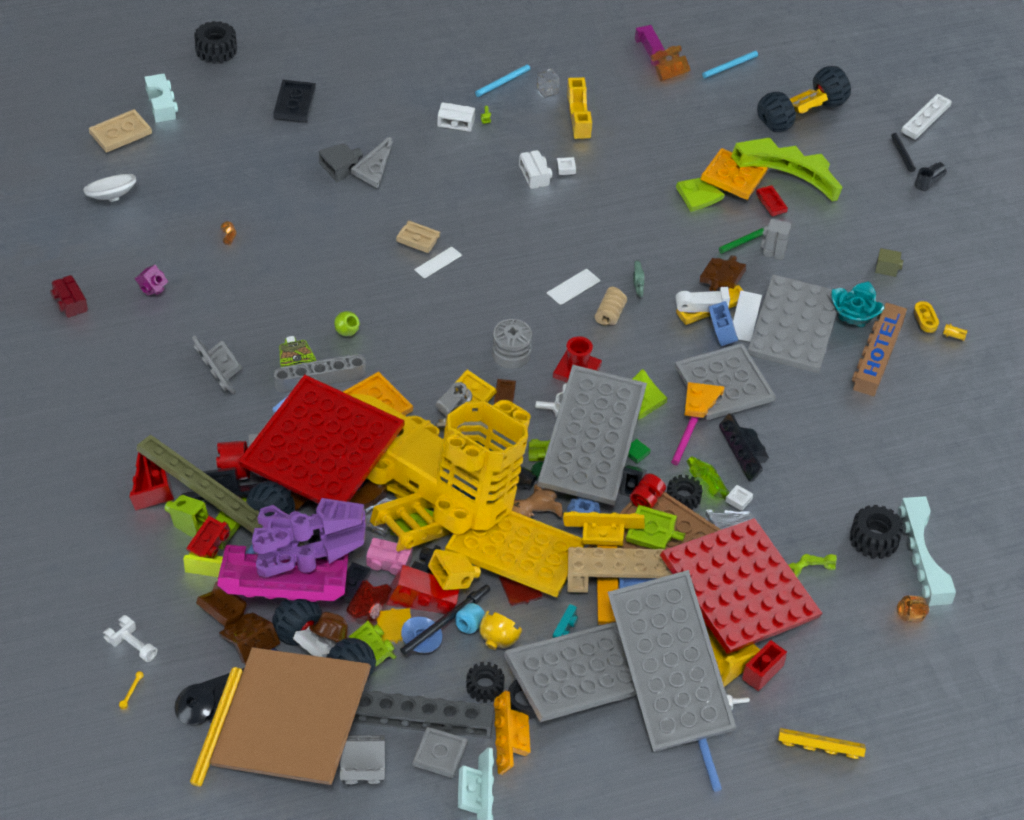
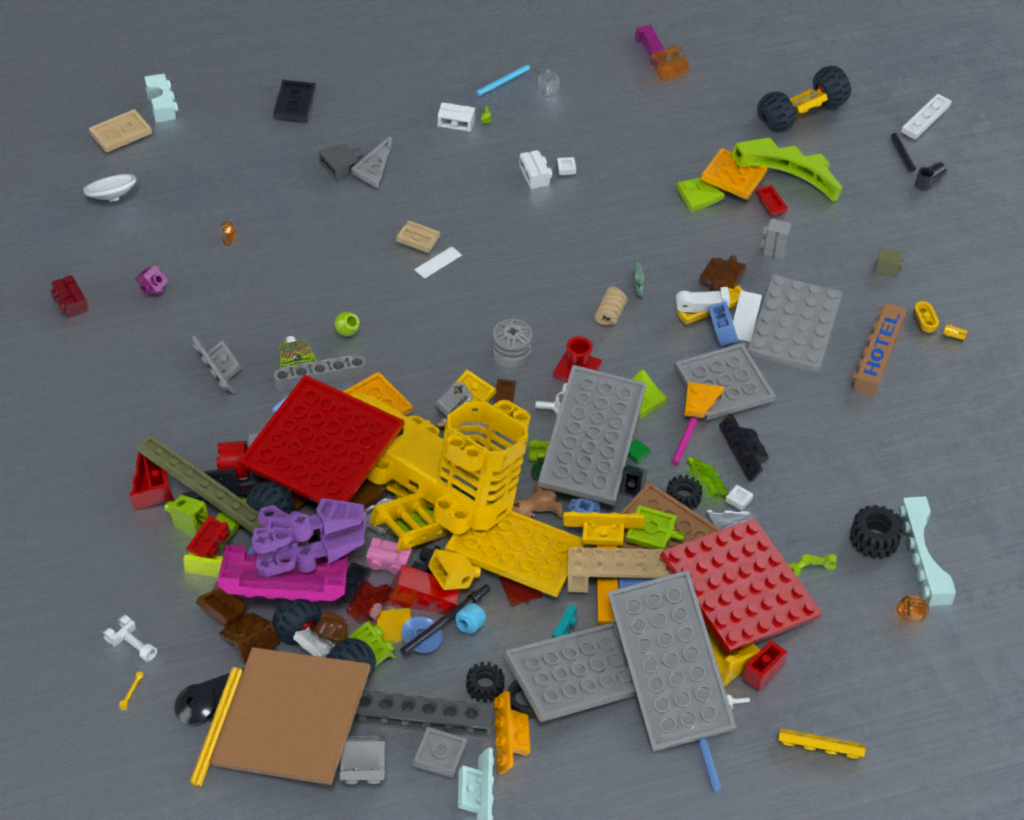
(215, 42): black tyre -> none
(498, 631): yellow cylinder -> none
(526, 478): black brick -> none
(573, 286): white sticker -> none
(577, 101): yellow arch -> none
(648, 491): red wheel -> none
(730, 64): medium azure bar -> none
(740, 241): green bar -> none
(858, 305): teal brick -> none

